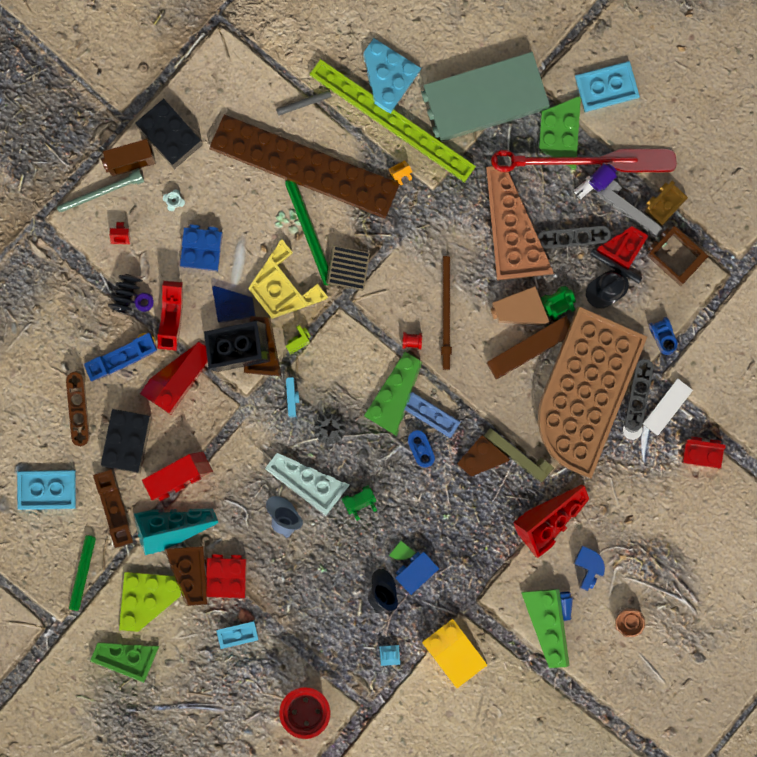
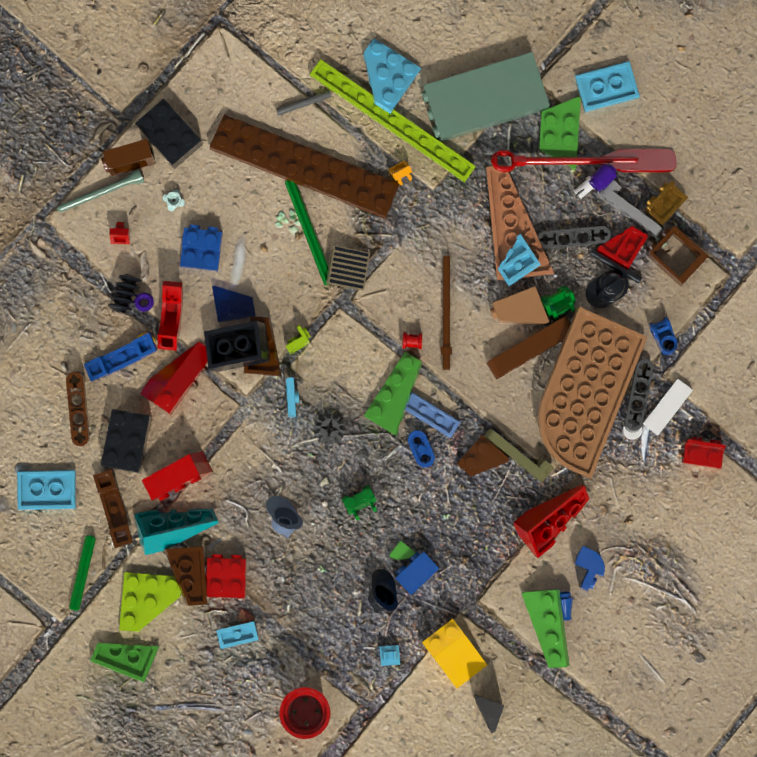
(275, 290): light yellow wing -> none
(316, 488): light aqua wing -> none
(490, 711): none -> black slope
(518, 262): none -> medium azure wing
(630, 622): nougat hair -> none

